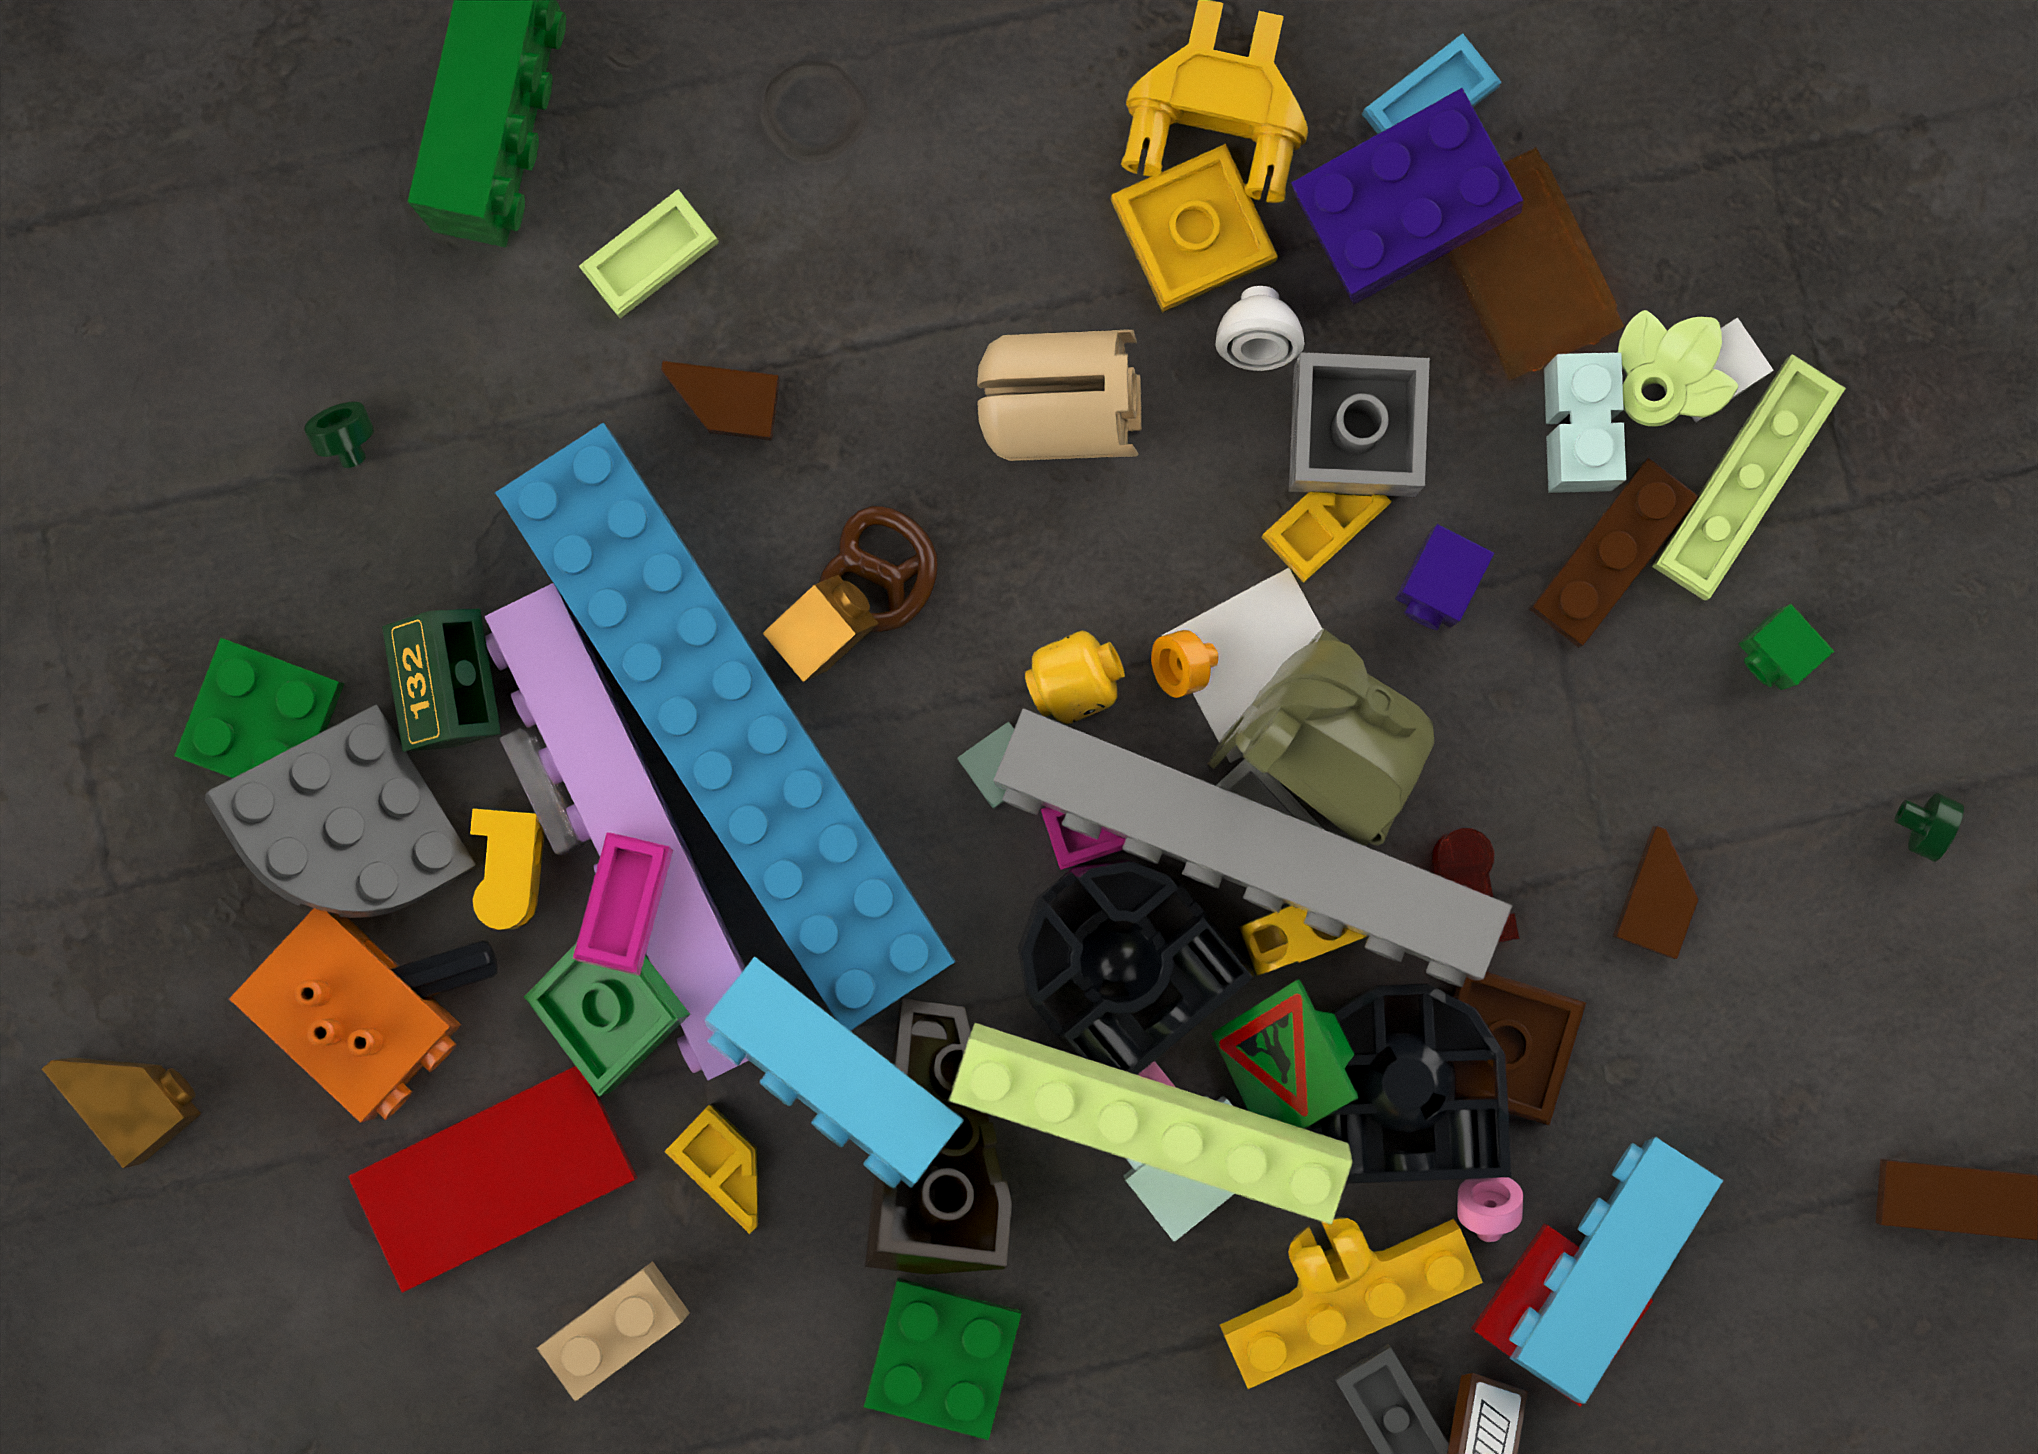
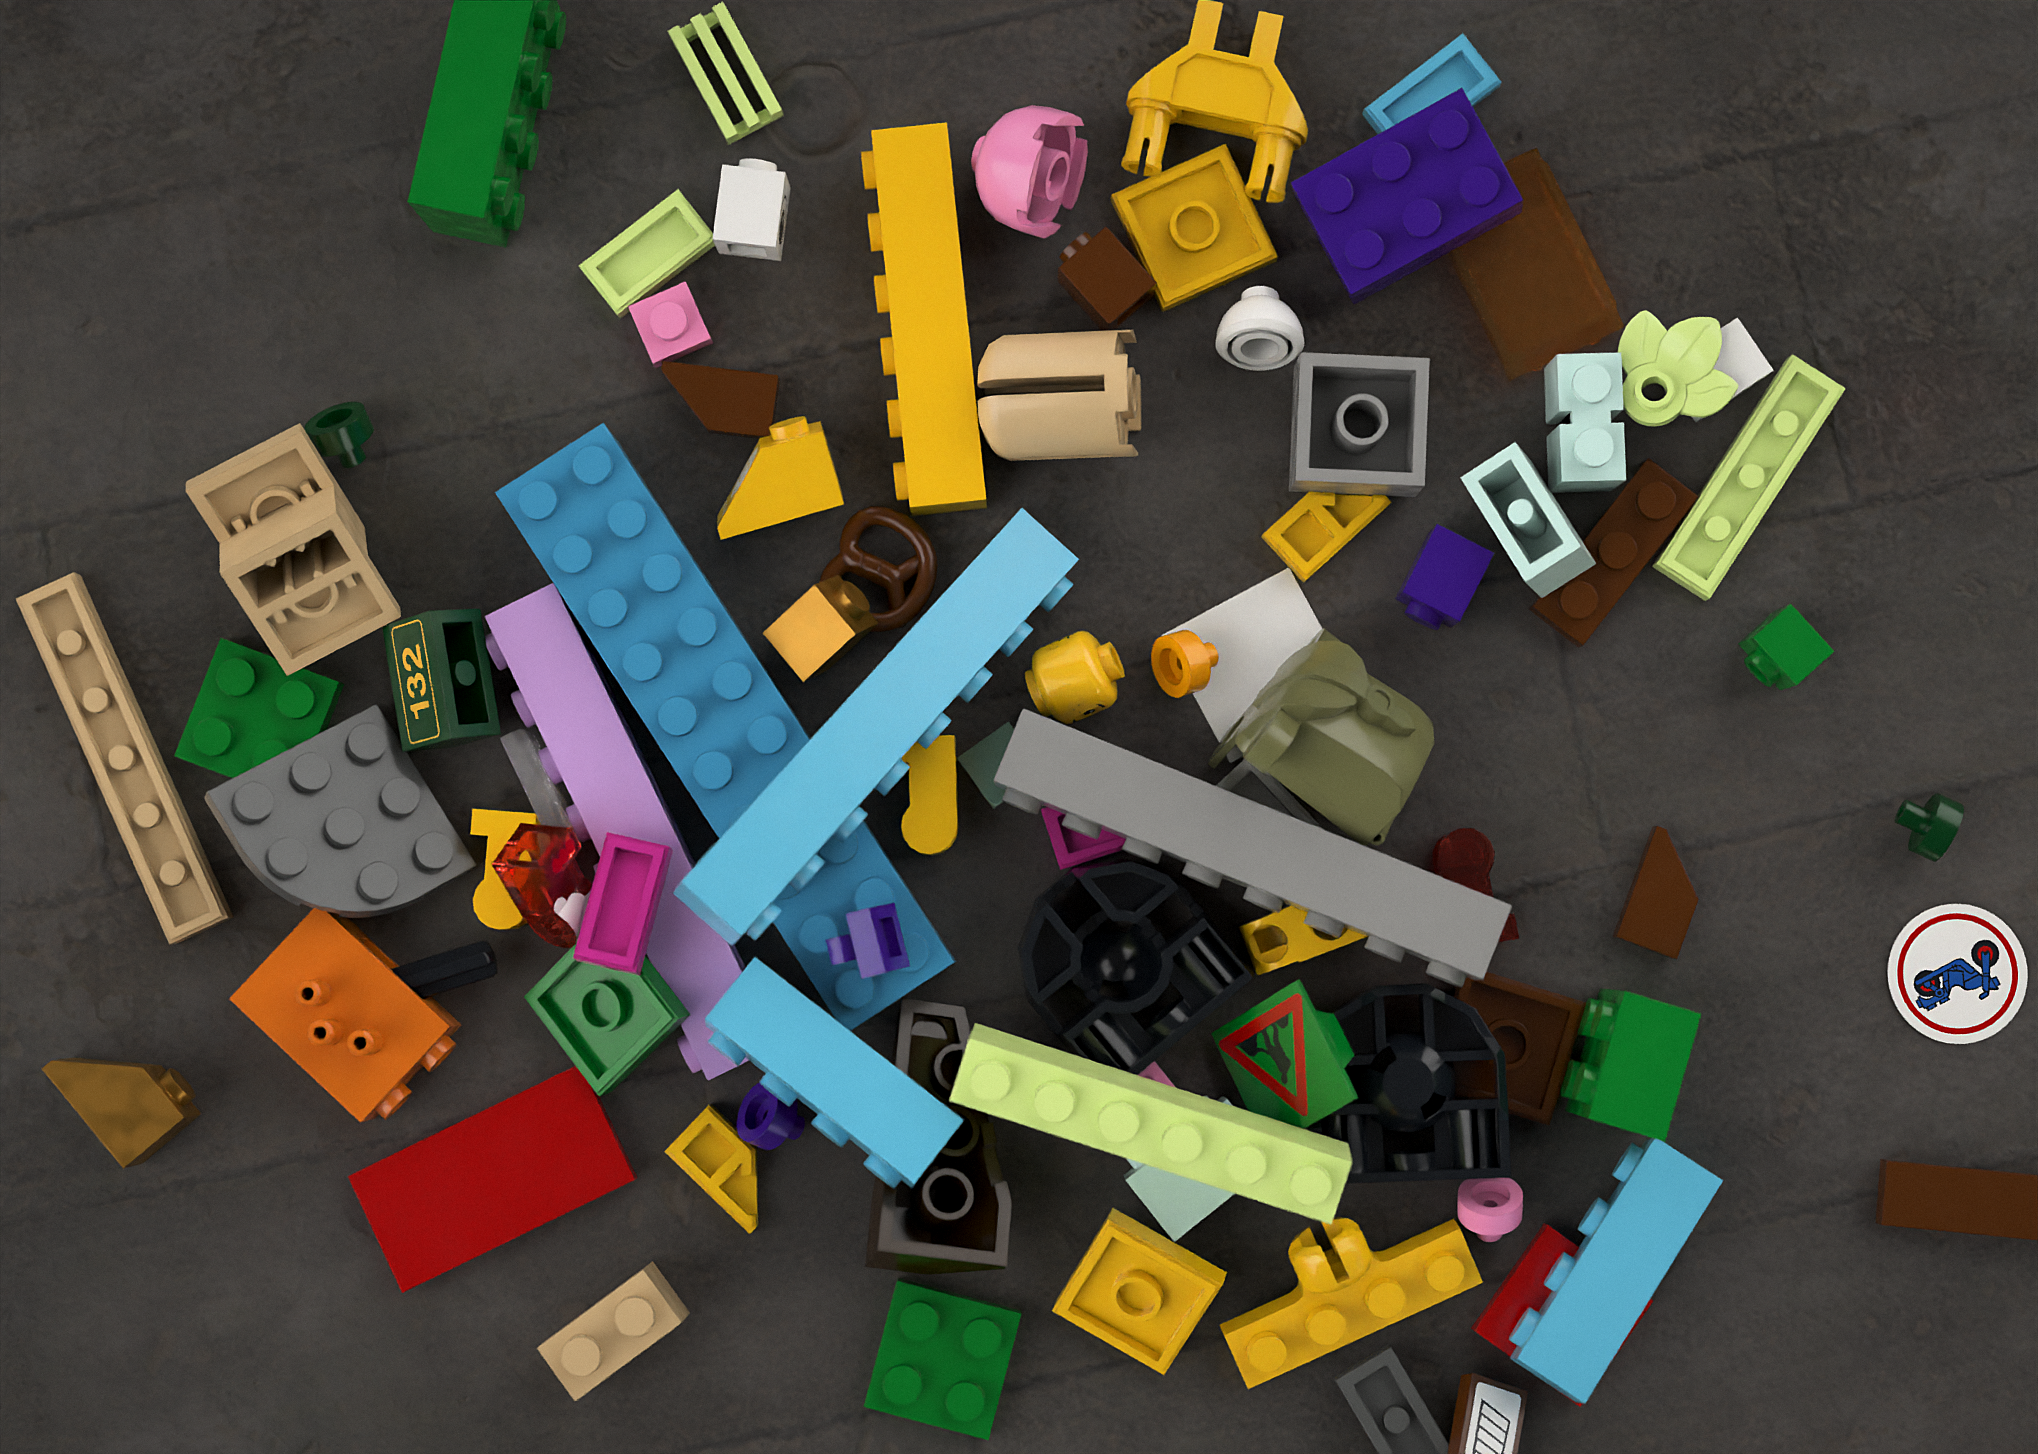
(124, 758): none -> tan tile
(293, 549): none -> tan bracket
(549, 887): none -> clear red leg
(670, 324): none -> bright pink plate
(701, 27): none -> yellowish green tile
(751, 210): none -> white brick
(767, 1120): none -> dark purple tile
(782, 480): none -> yellow slope
(873, 941): none -> dark purple tile
(874, 728): none -> medium azure brick
(927, 320): none -> yellow brick
(932, 817): none -> yellow leg
(1030, 168): none -> bright pink cylinder
(1104, 279): none -> reddish brown brick
(1139, 1291): none -> yellow tile
(1528, 520): none -> light aqua brick
(1630, 1062): none -> green brick
(1957, 973): none -> white sticker

